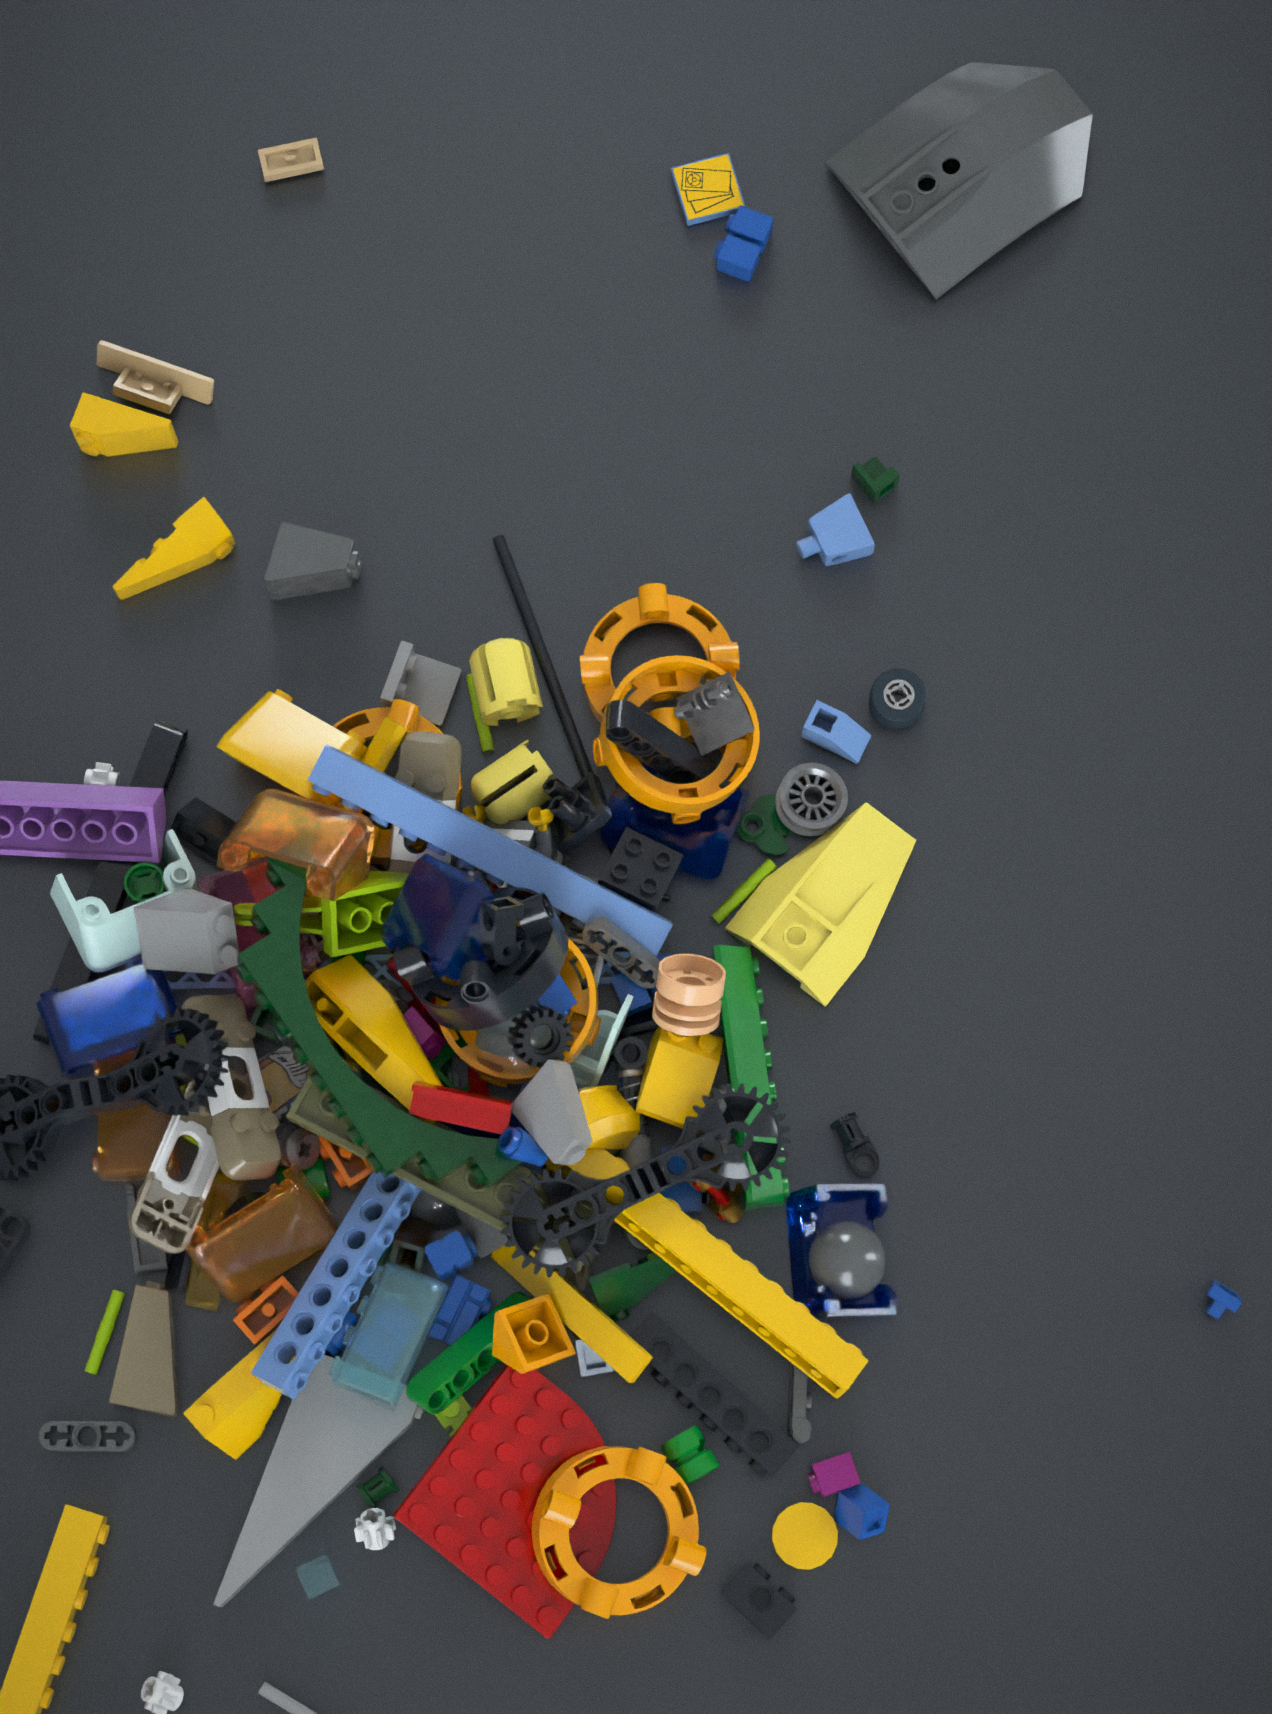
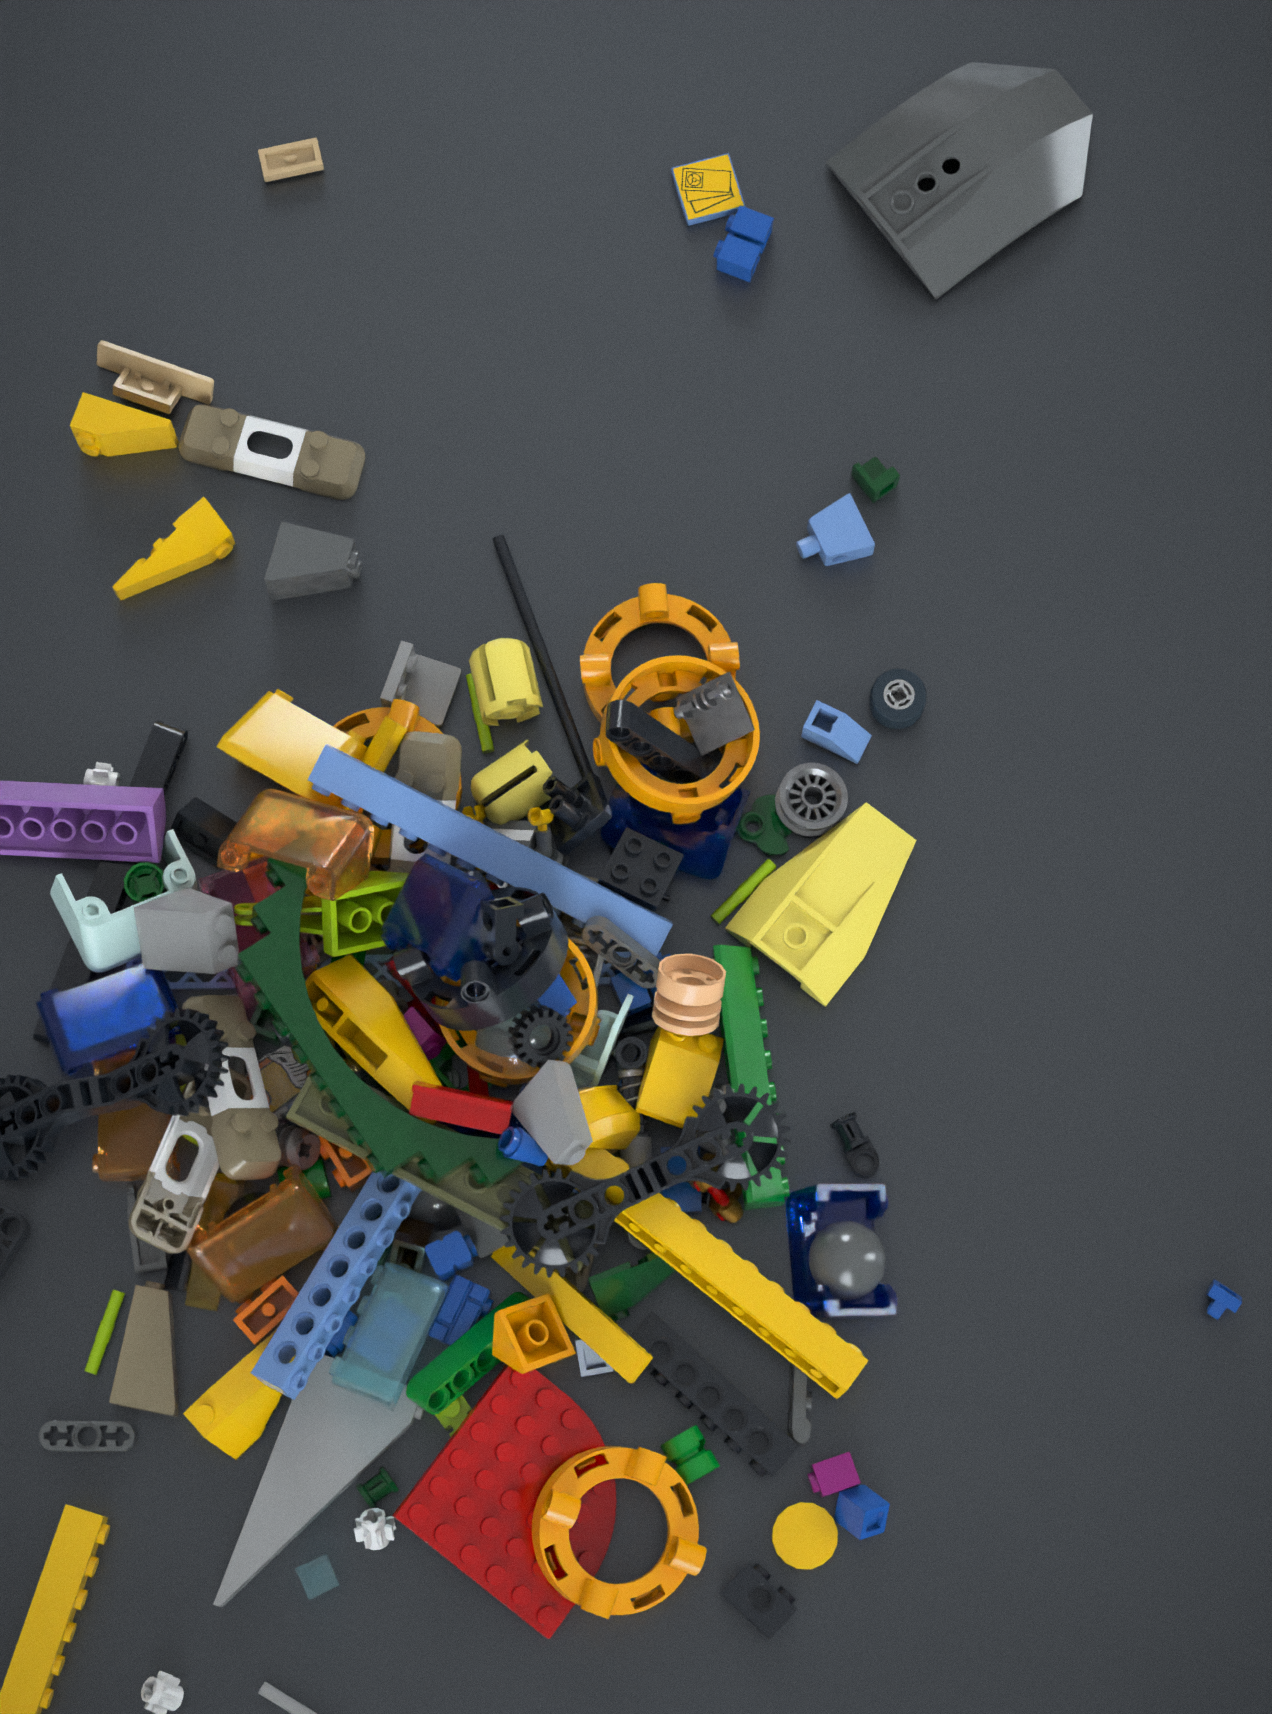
(316, 464): none -> dark tan piece

